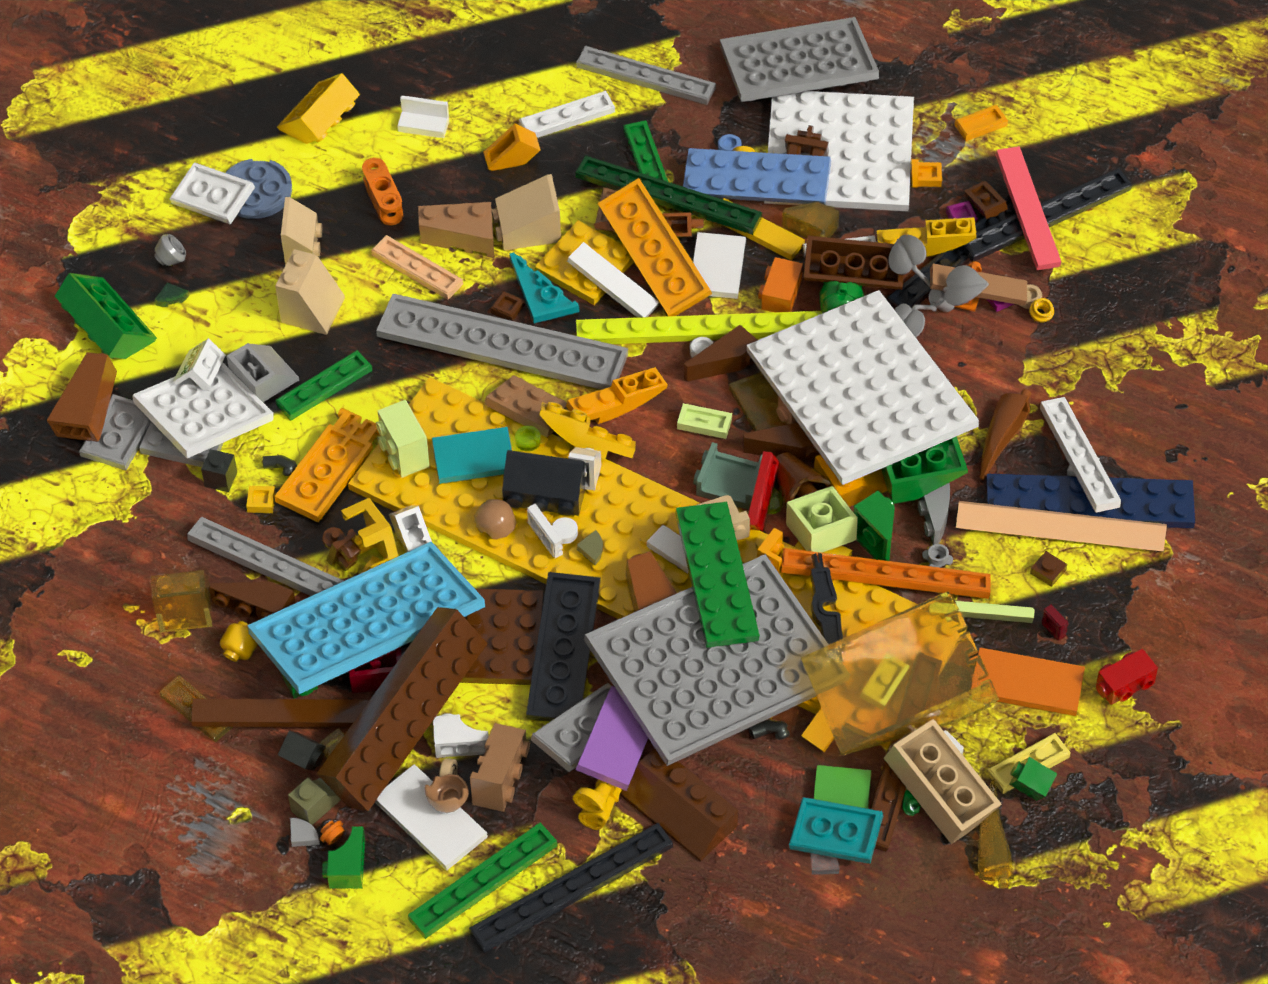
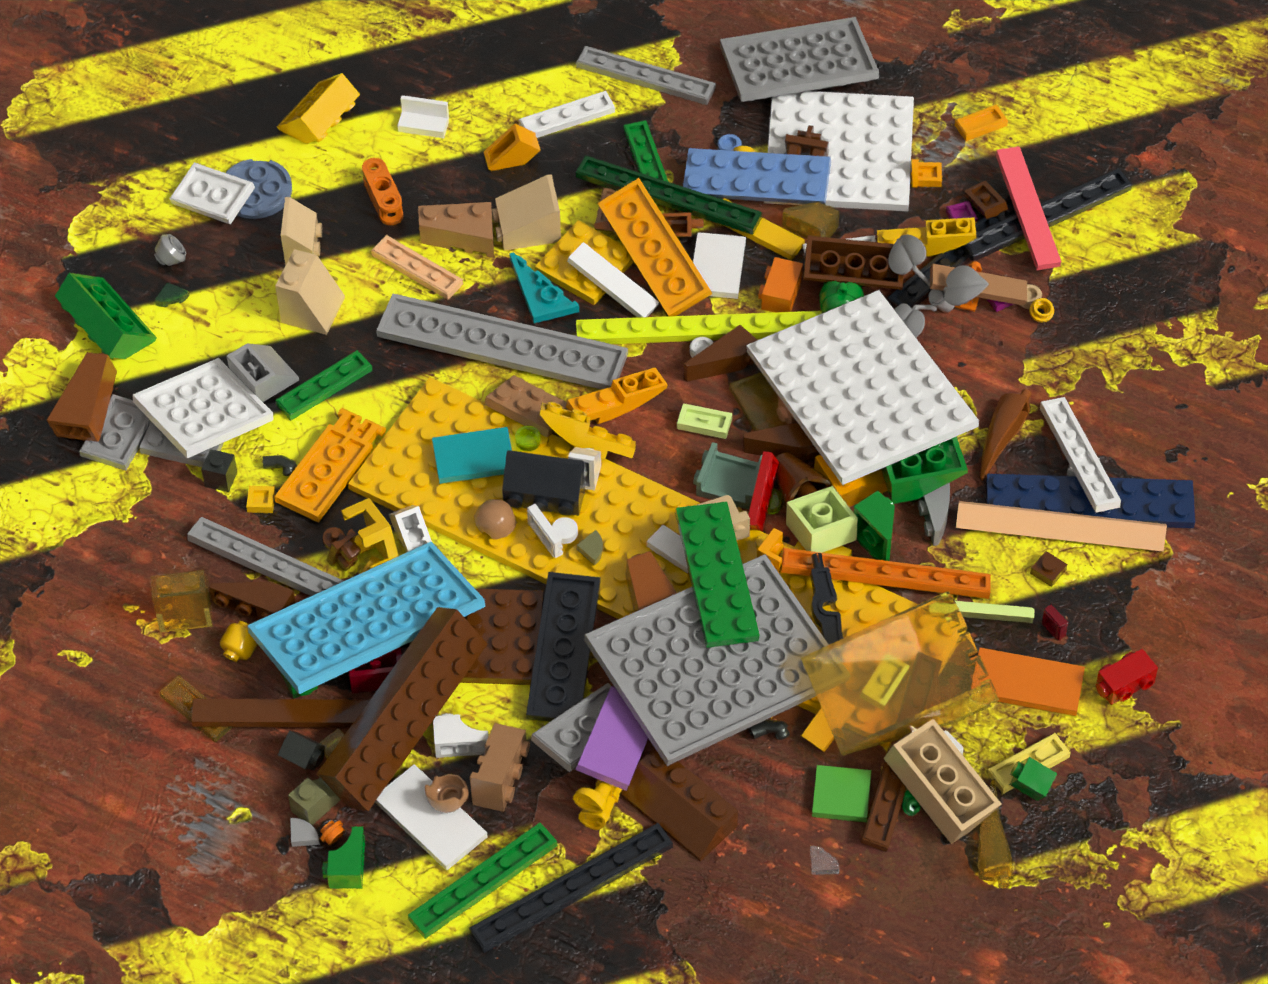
(201, 364): white panel -> none
(402, 438): yellowish green brick -> none
(448, 766): tan tile -> none
(507, 306): reddish brown tile -> none
(836, 830): teal tile -> none
(938, 550): light grey plate -> none

